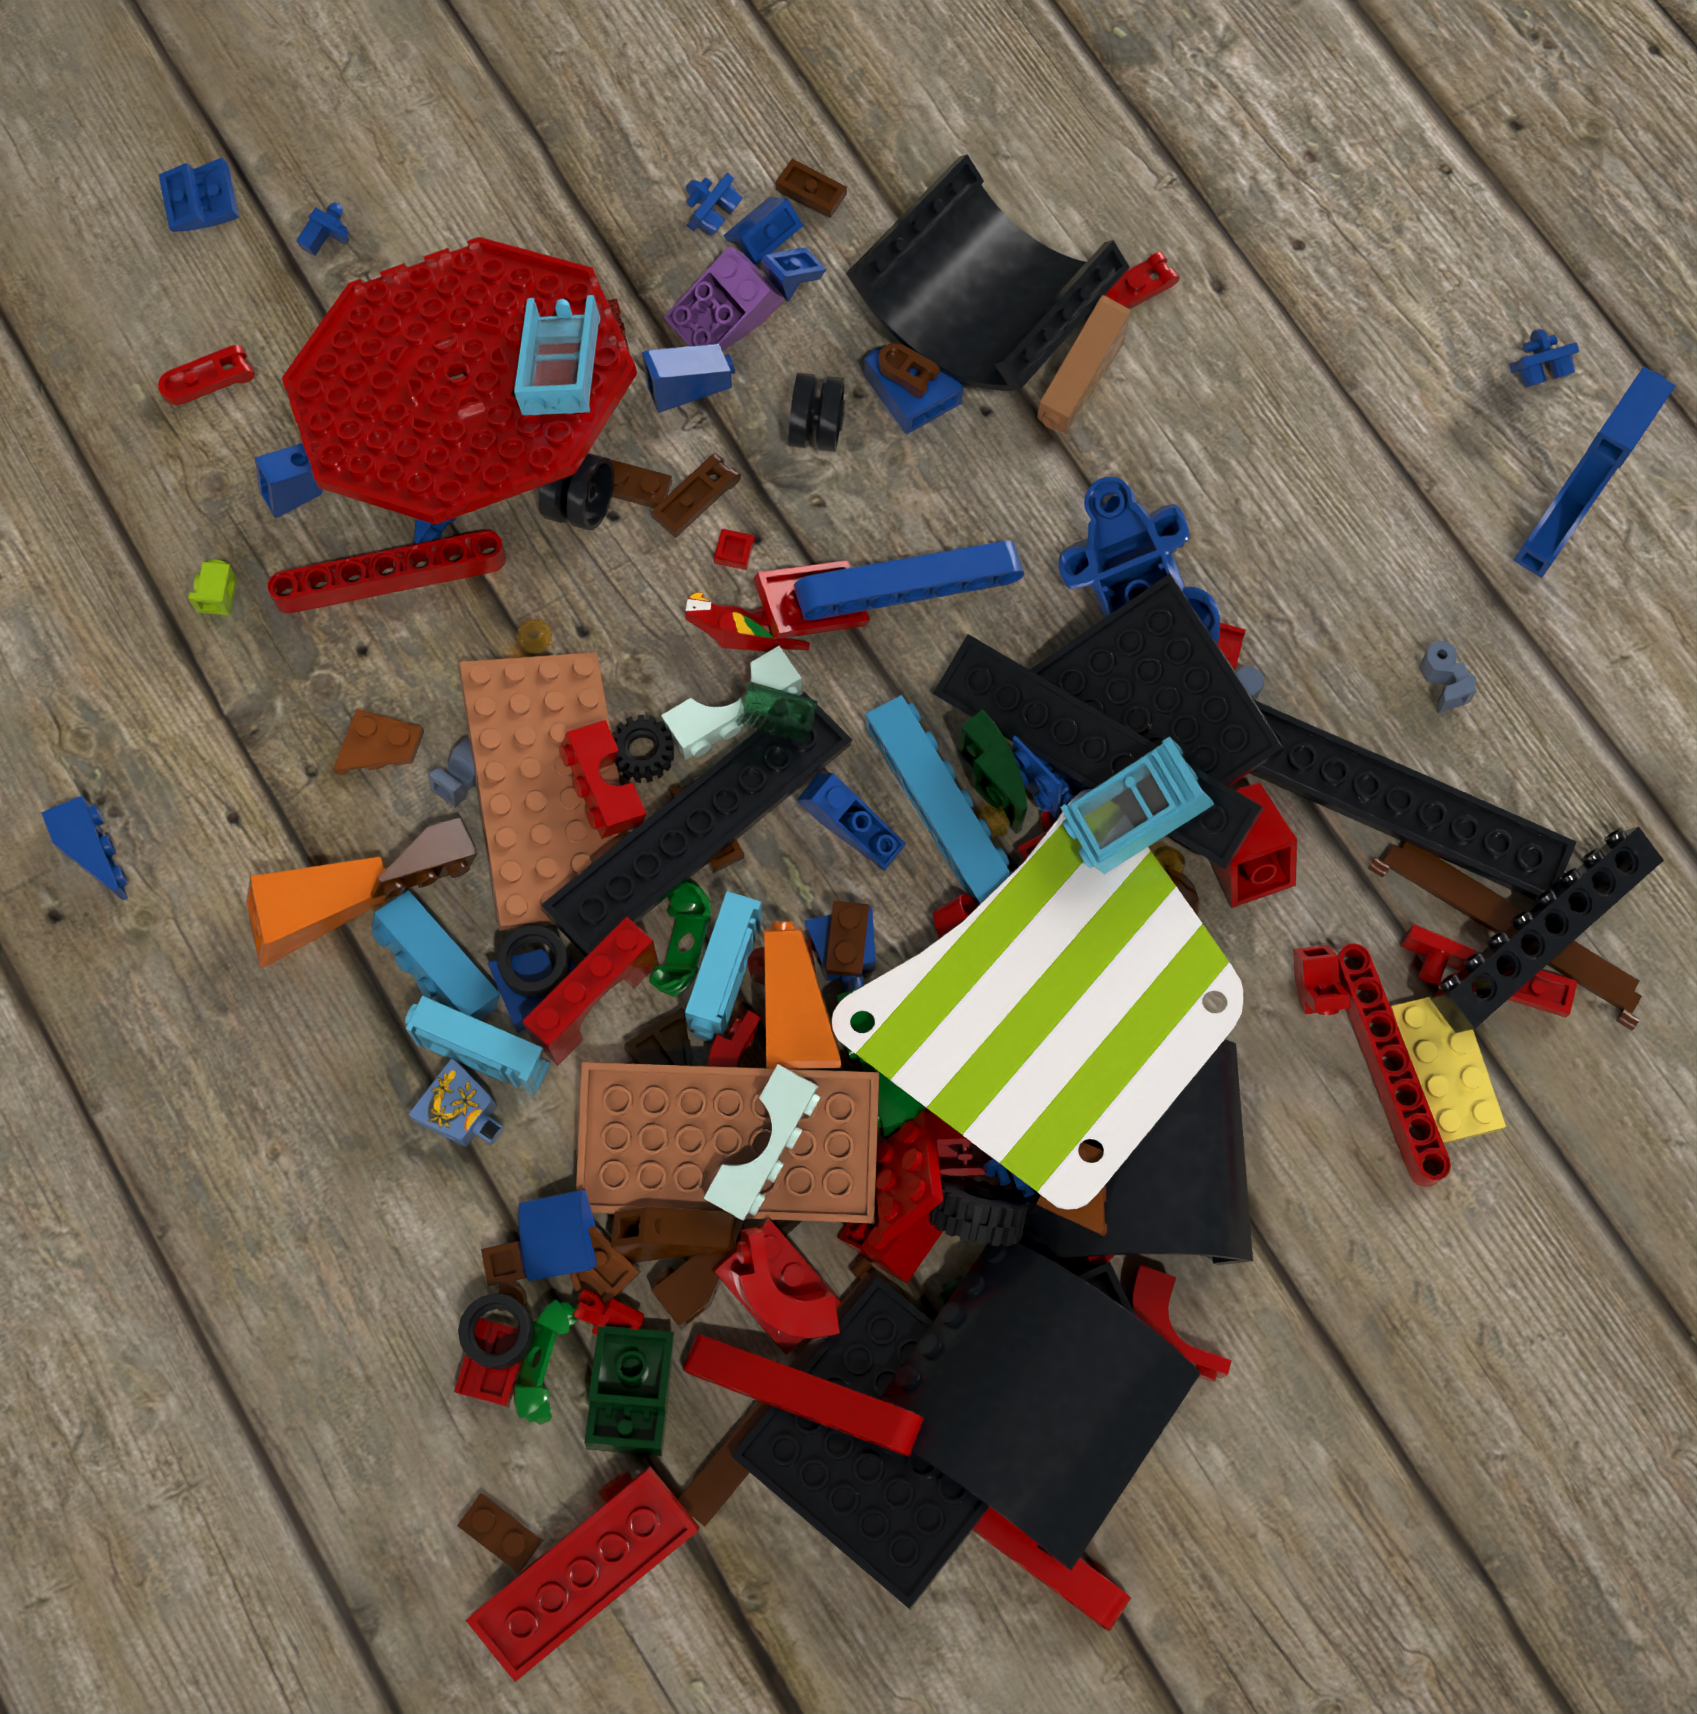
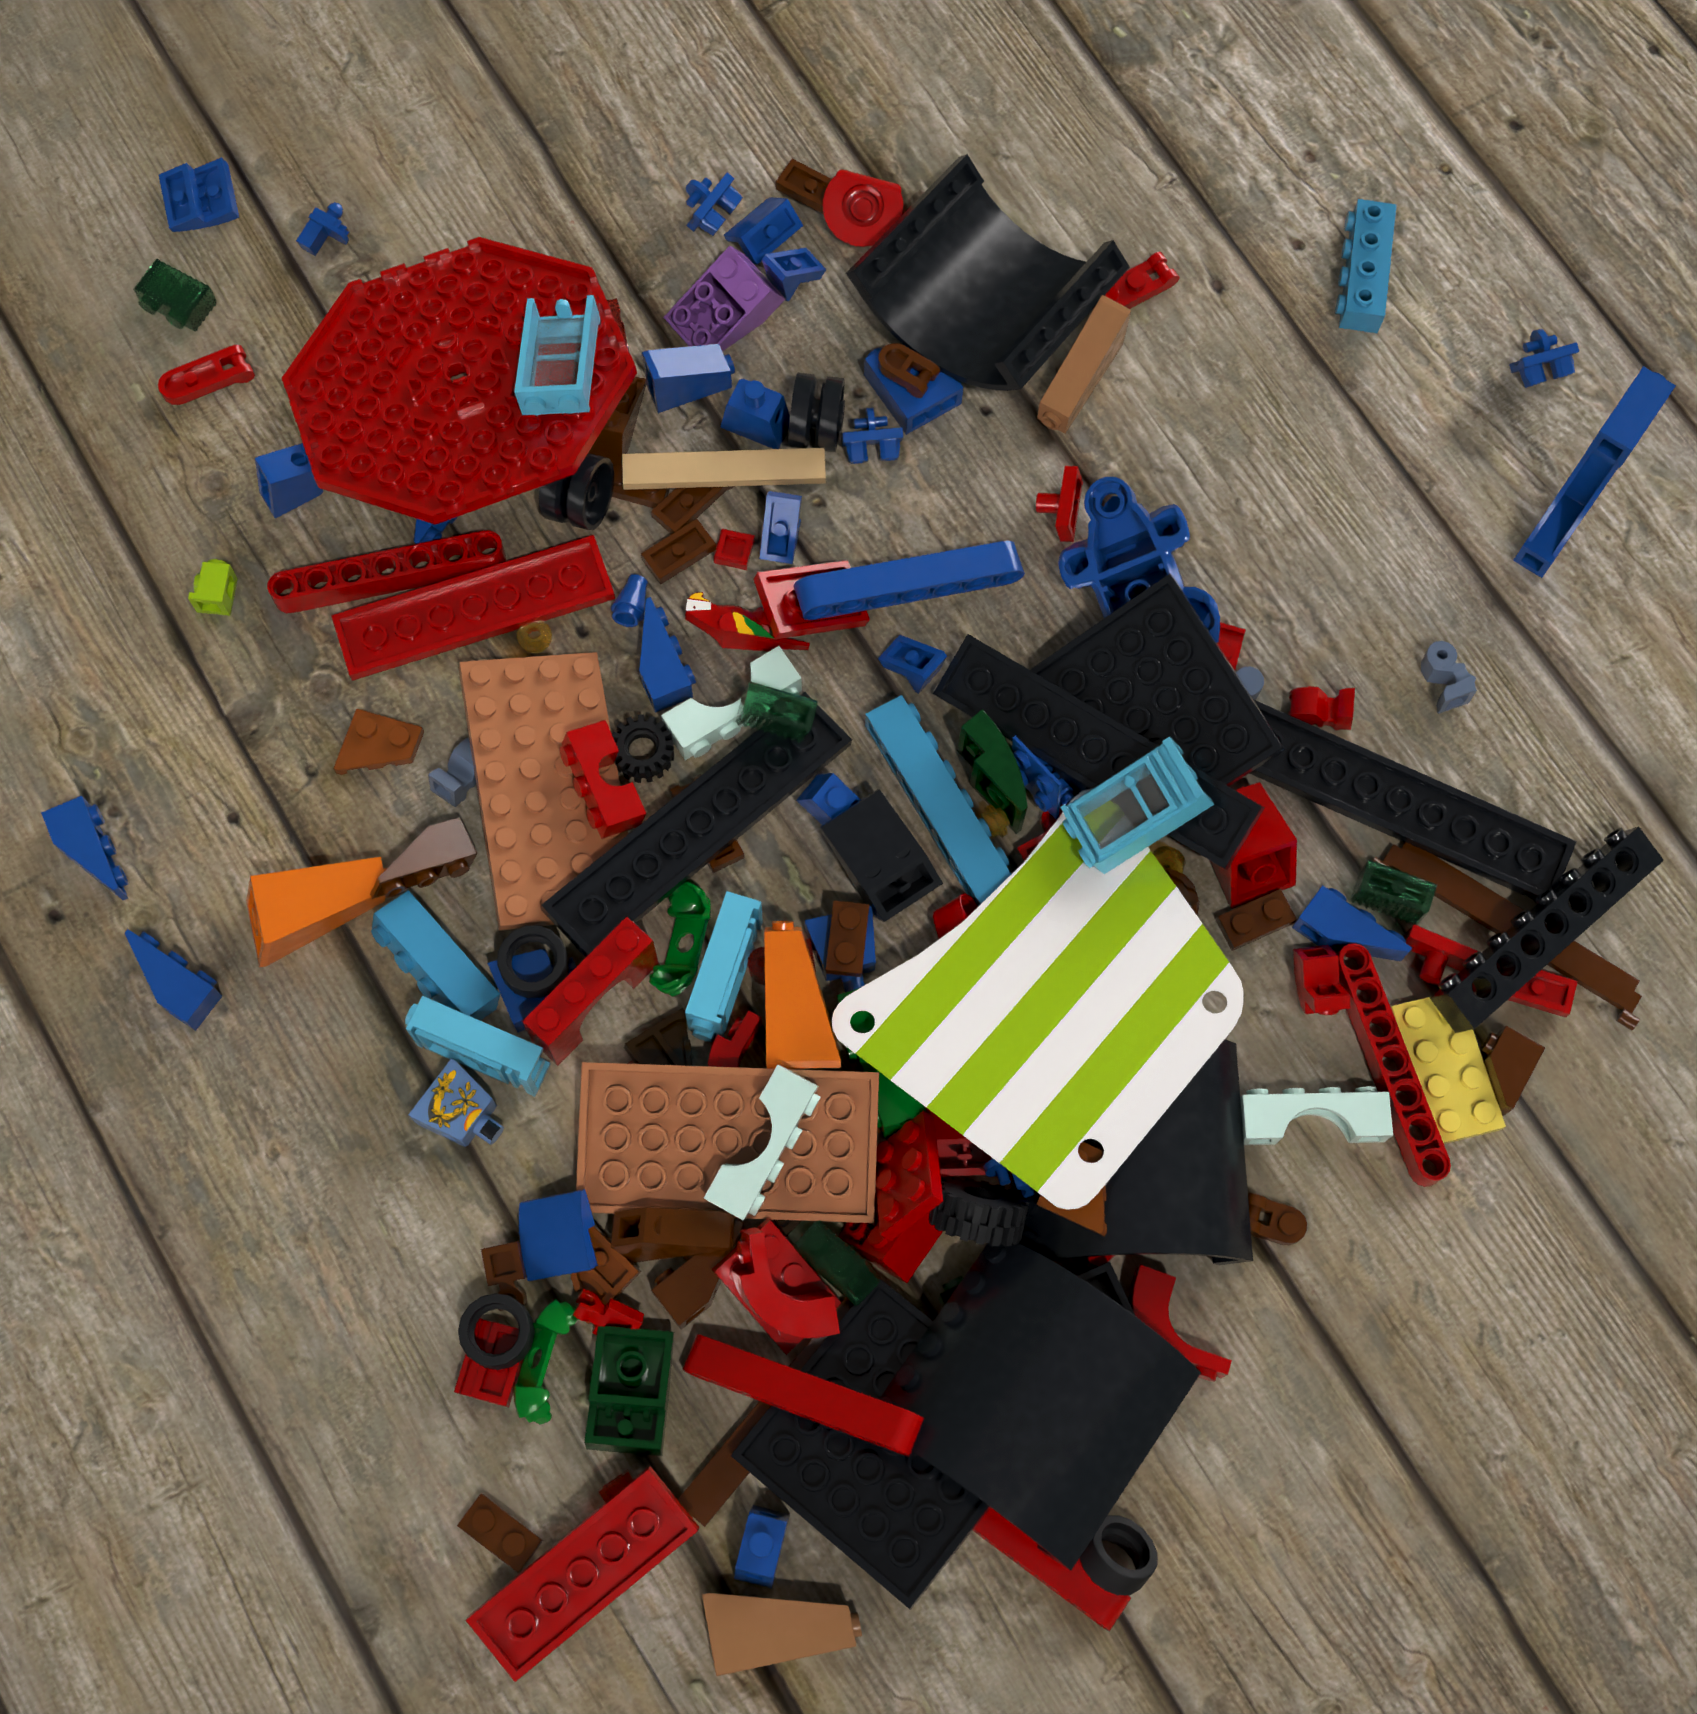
(174, 295): none -> clear green brick
(174, 987): none -> blue slope
(472, 607): none -> red plate
(619, 429): none -> reddish brown slope
(630, 604): none -> blue cone
(660, 668): none -> blue slope
(678, 551): none -> reddish brown plate
(723, 468): none -> tan tile
(757, 414): none -> blue torso
(761, 1546): none -> blue torso
(771, 1631): none -> medium nougat slope
(780, 527): none -> blue slope
(837, 1262): none -> clear green brick
(857, 441): none -> blue hips
(861, 207): none -> red hat
(881, 856): none -> black slope
(913, 660): none -> blue slope
(1064, 504): none -> red tile
(1137, 1545): none -> black tyre
(1256, 919): none -> reddish brown plate
(1285, 1222): none -> reddish brown plate
(1315, 707): none -> red leg
(1337, 923): none -> blue slope
(1360, 1115): none -> light aqua arch
(1367, 266): none -> dark azure brick
(1393, 892): none -> clear green brick
(1509, 1063): none -> reddish brown slope

